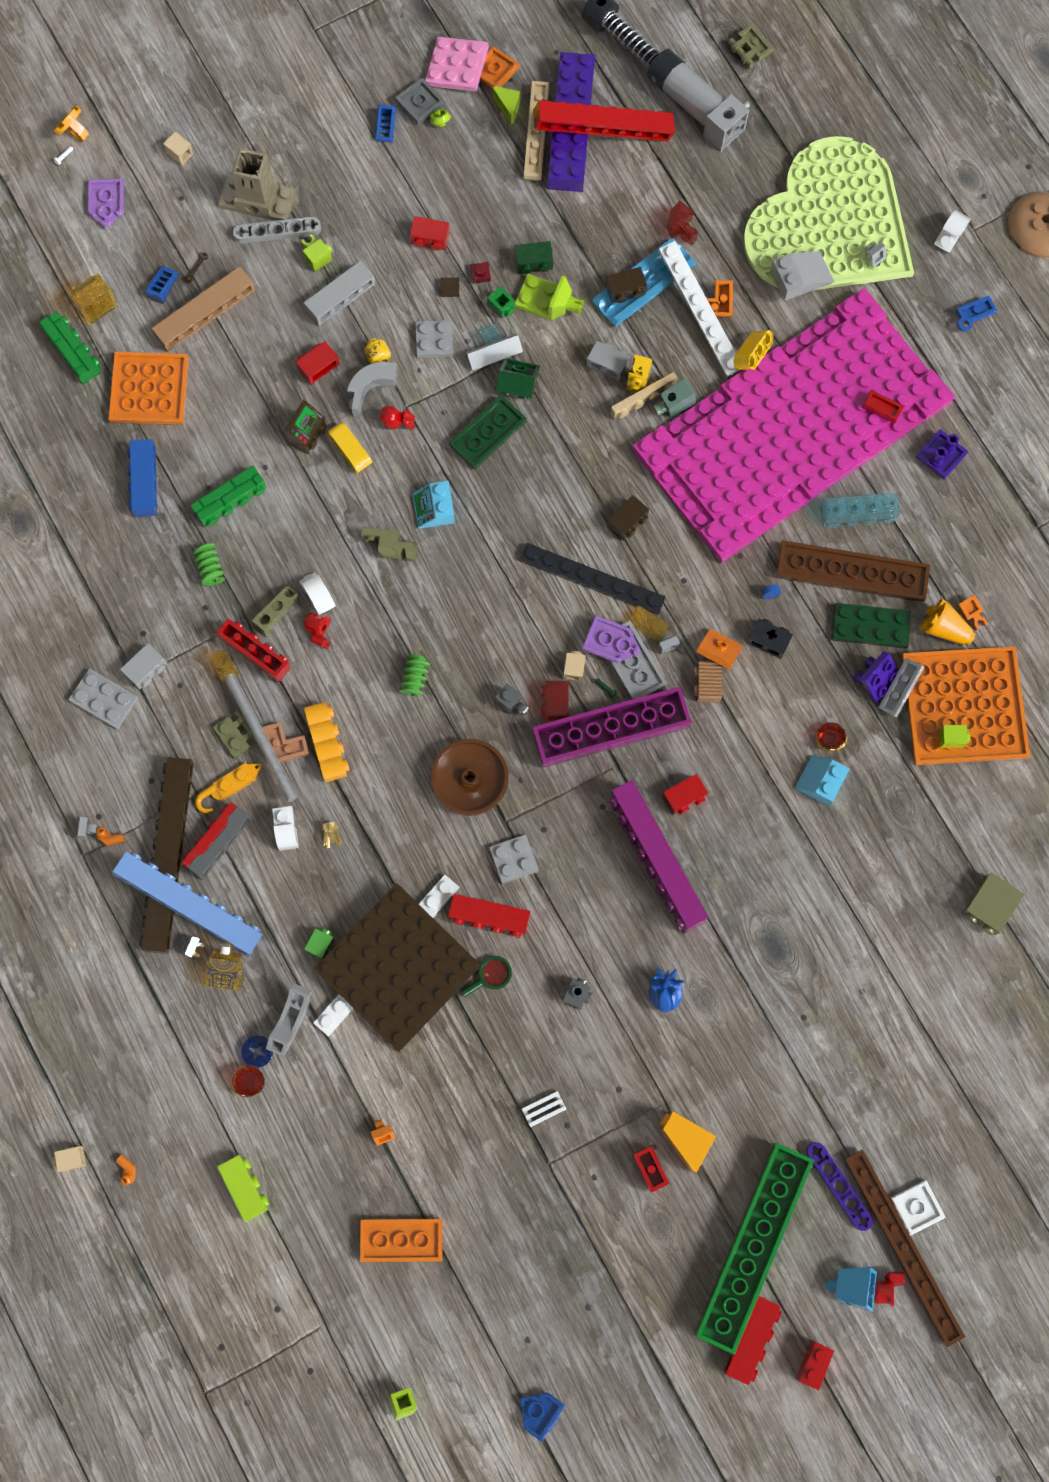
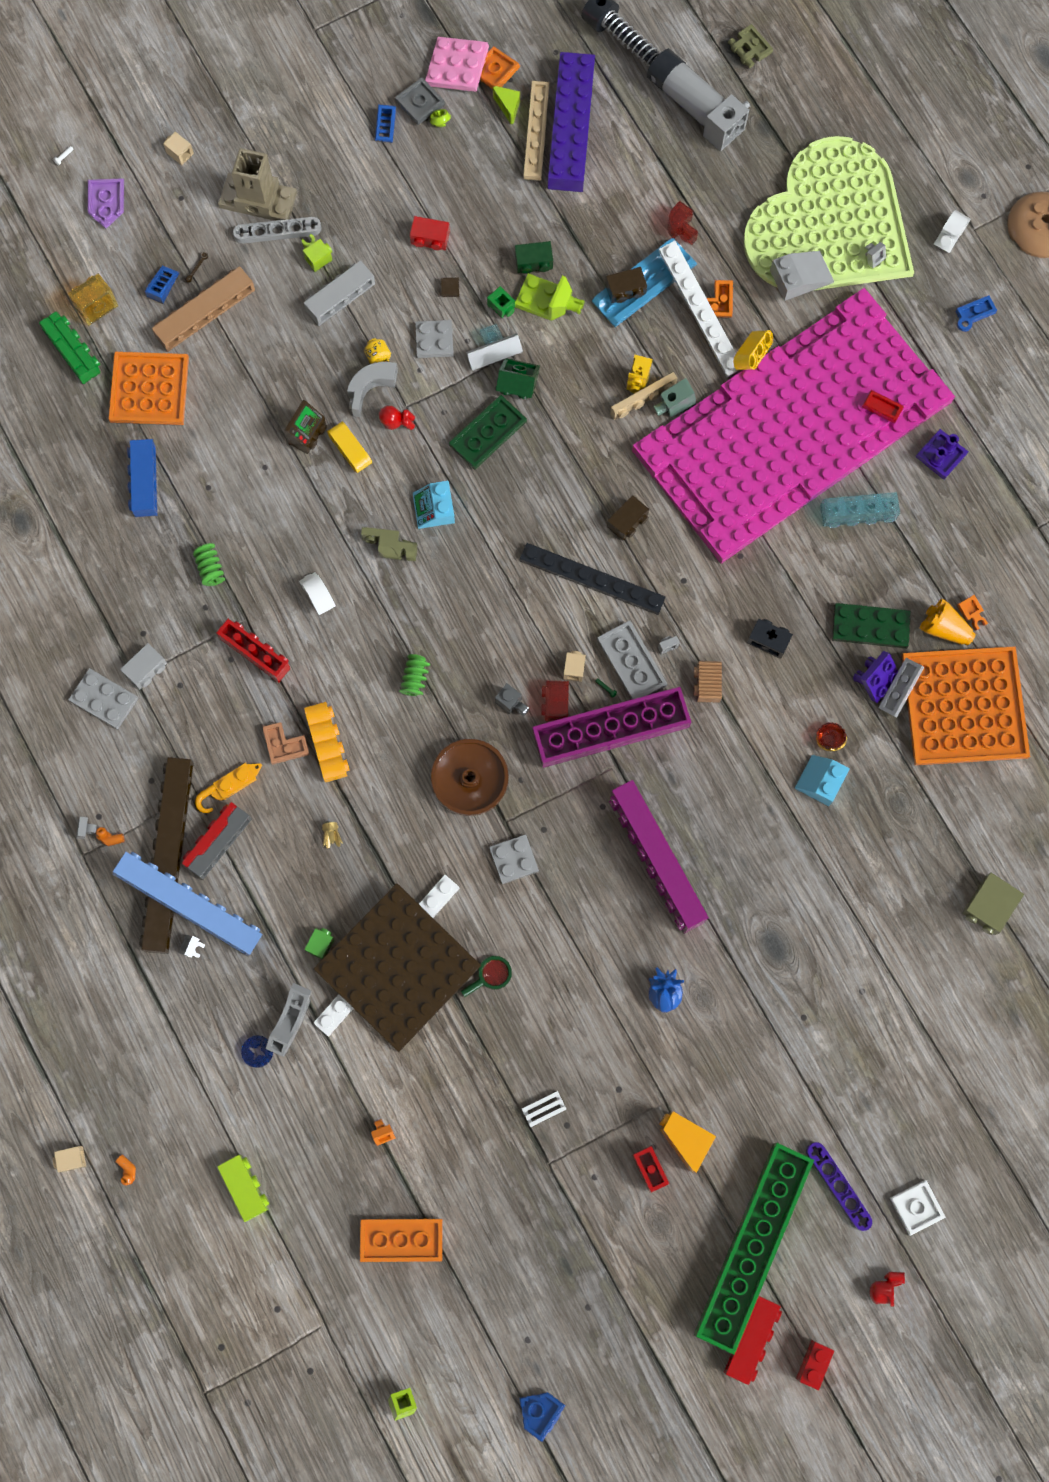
(74, 127): light orange tile -> none
(224, 969): clear yellow torso -> none
(228, 674): flat silver piece -> none
(229, 496): green brick -> none
(232, 737): olive plate -> none
(248, 1081): clear red hair -> none
(275, 611): olive leg -> none
(285, 828): white brick -> none
(317, 362): red piece -> none
(317, 626): red piece -> none
(480, 272): dark red plate -> none
(489, 915): red brick -> none
(577, 1000): dark grey brick -> none
(603, 121): red brick -> none
(608, 360): light grey brick -> none
(610, 640): medium lavender tile -> none
(648, 623): clear yellow plate -> none
(685, 794): red brick -> none
(719, 648): orange plate -> none
(771, 592): blue tile -> none
(853, 571): reddish brown plate -> none
(854, 1287): dark azure torso -> none
(904, 1248): reddish brown plate -> none
(954, 736): lime brick -> none

